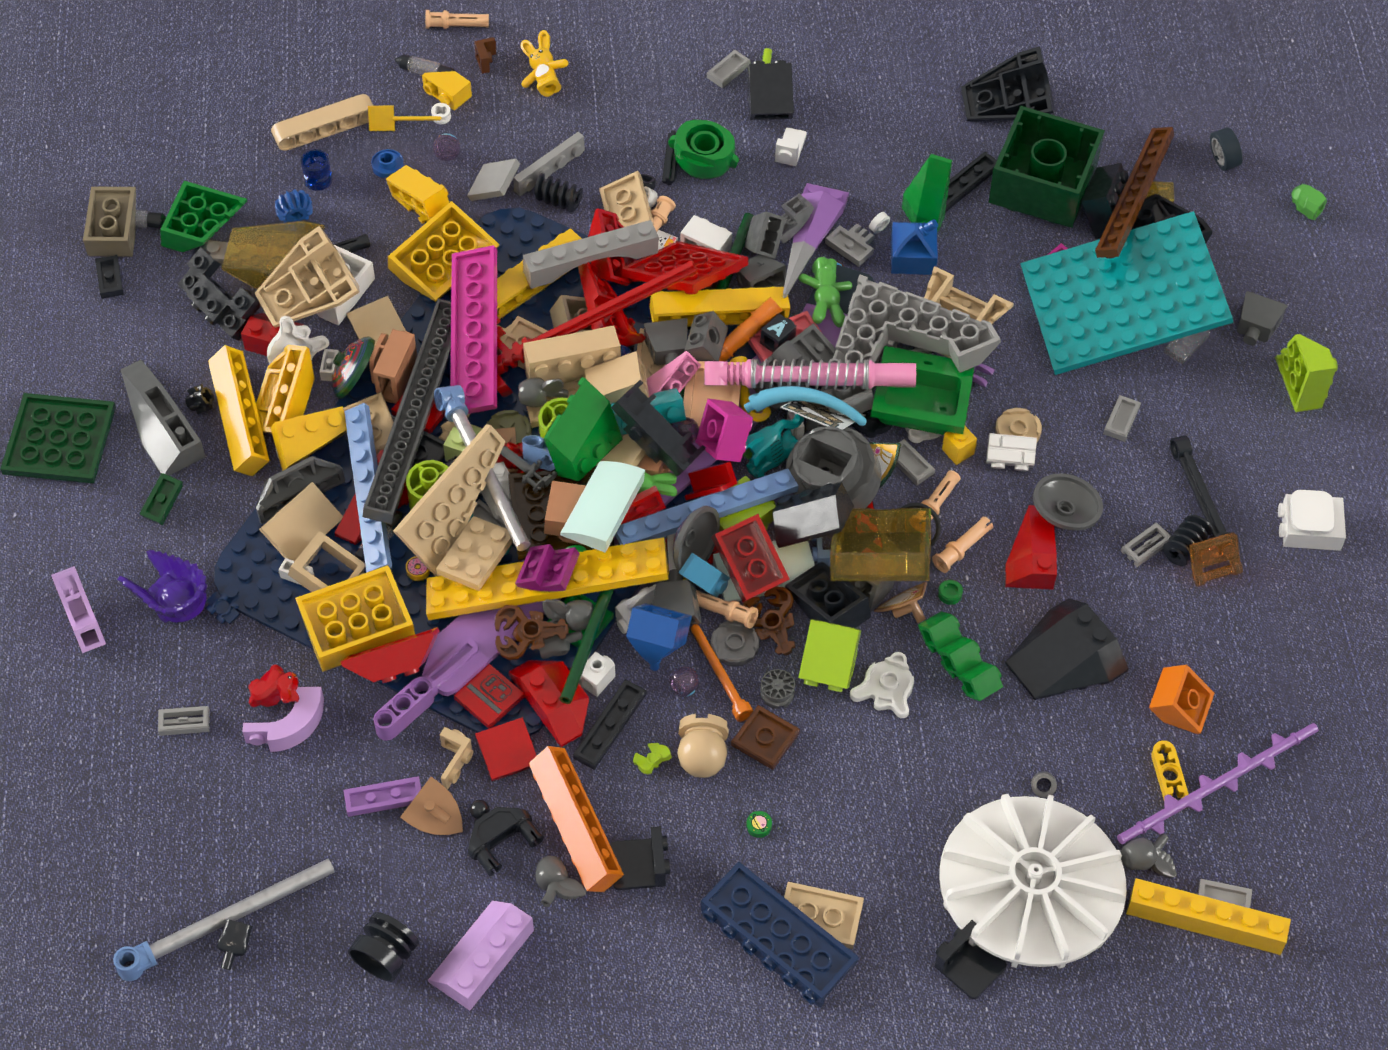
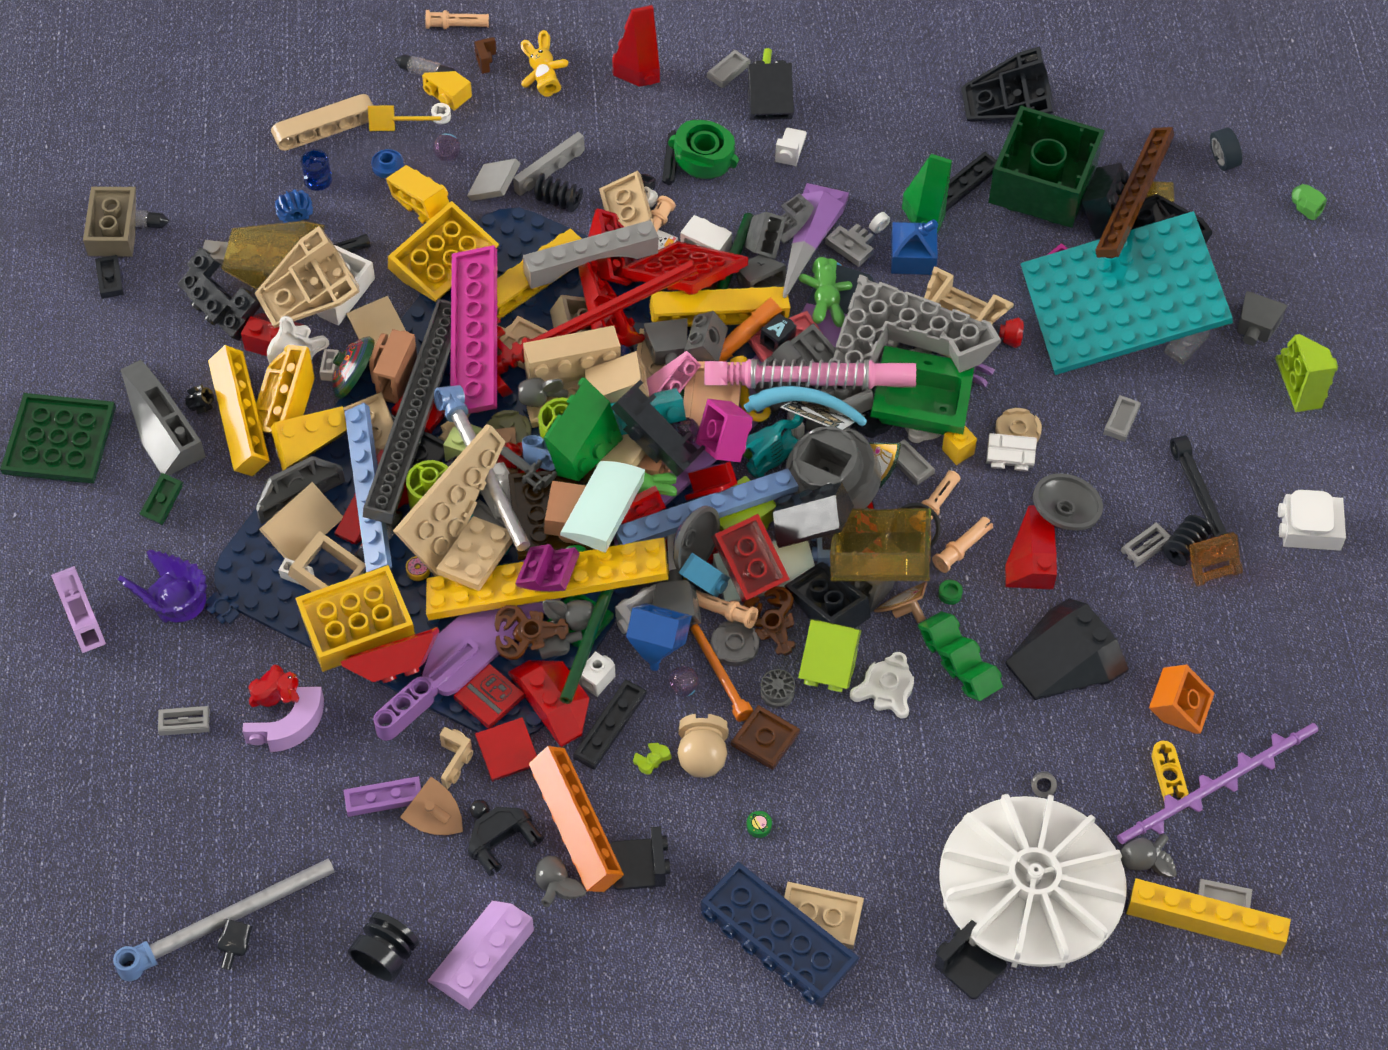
(197, 216): green wedge -> none
(638, 50): none -> red wedge
(1012, 332): none -> red cone

